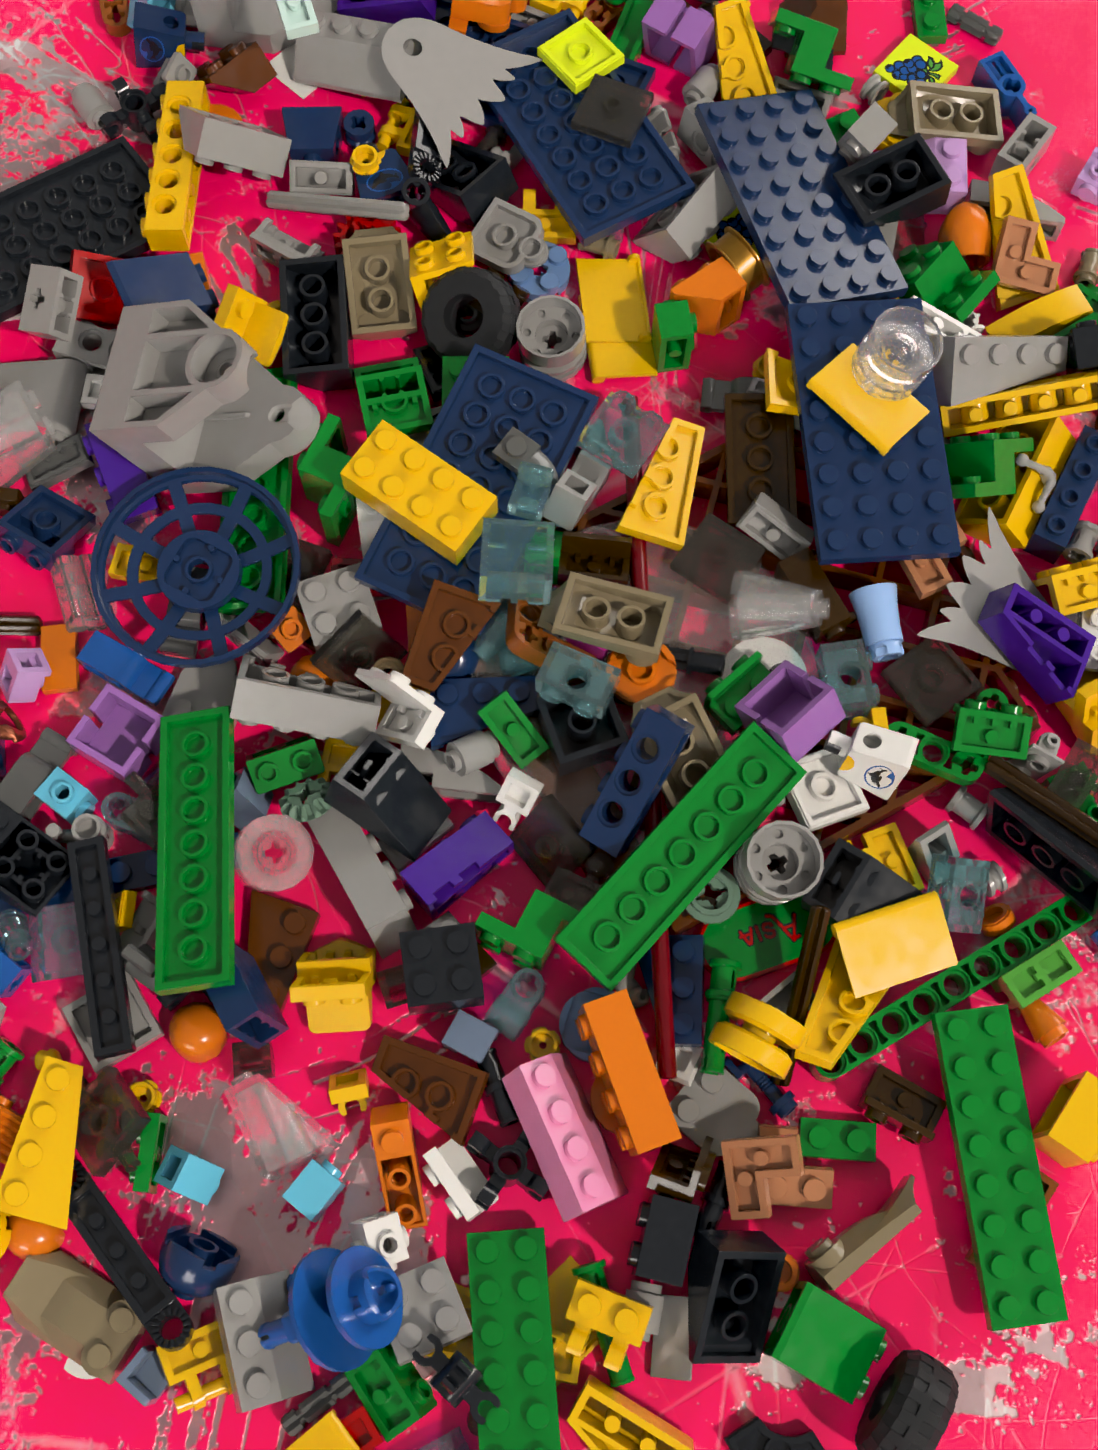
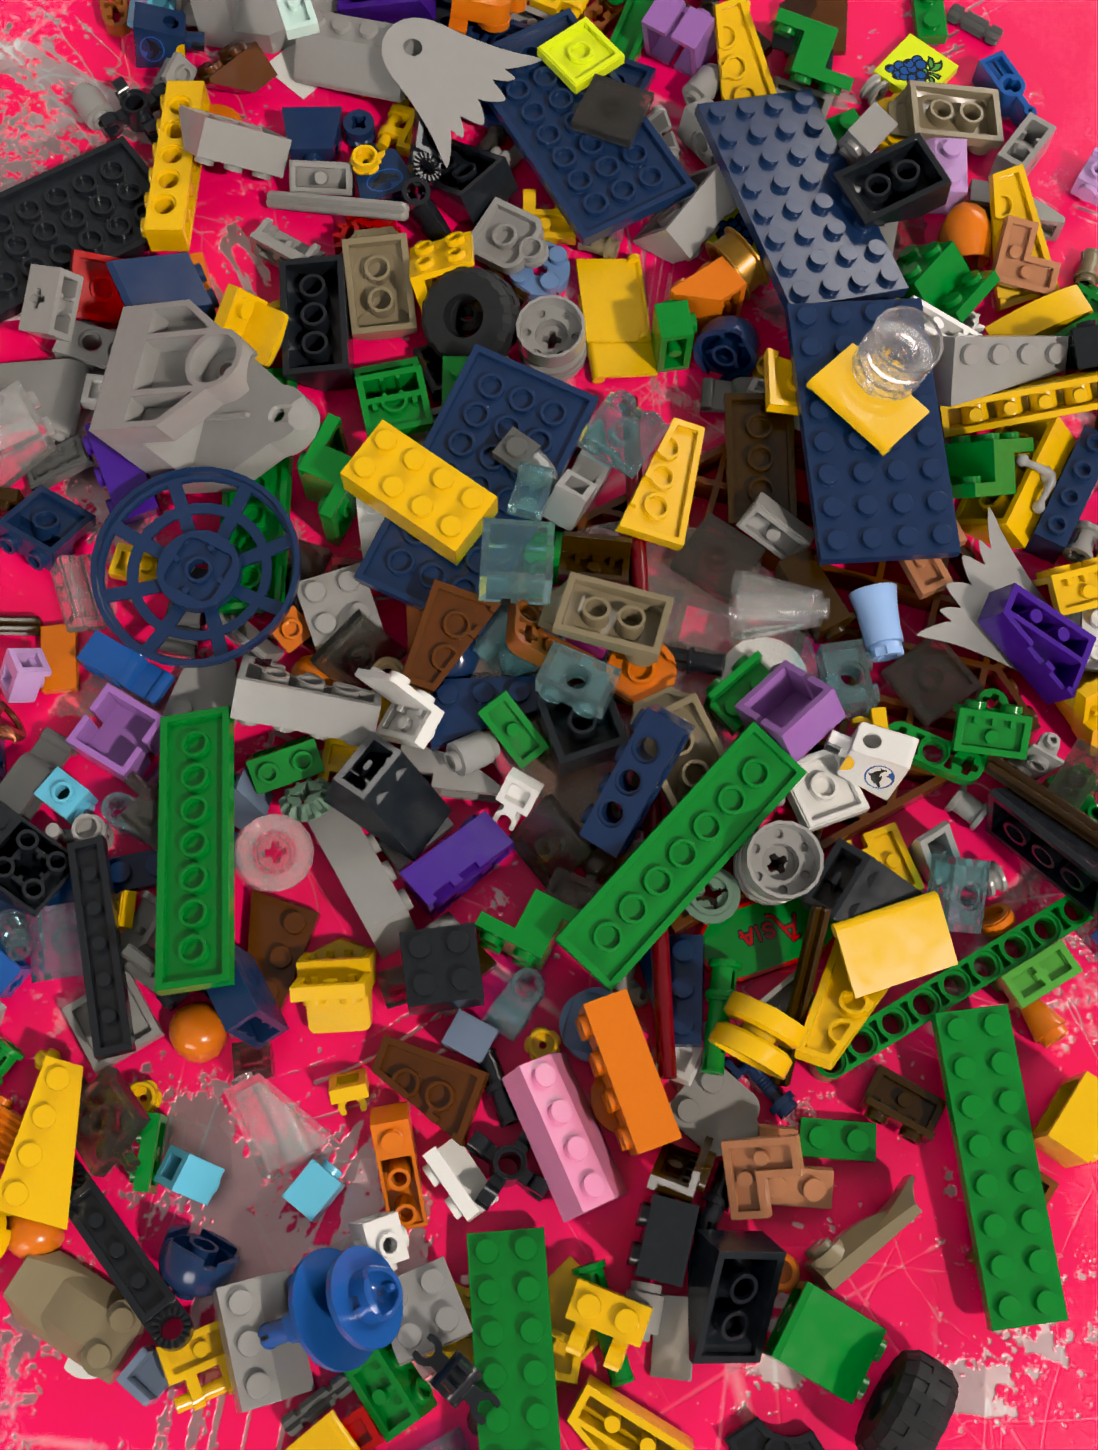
(727, 347): none -> dark blue cylinder

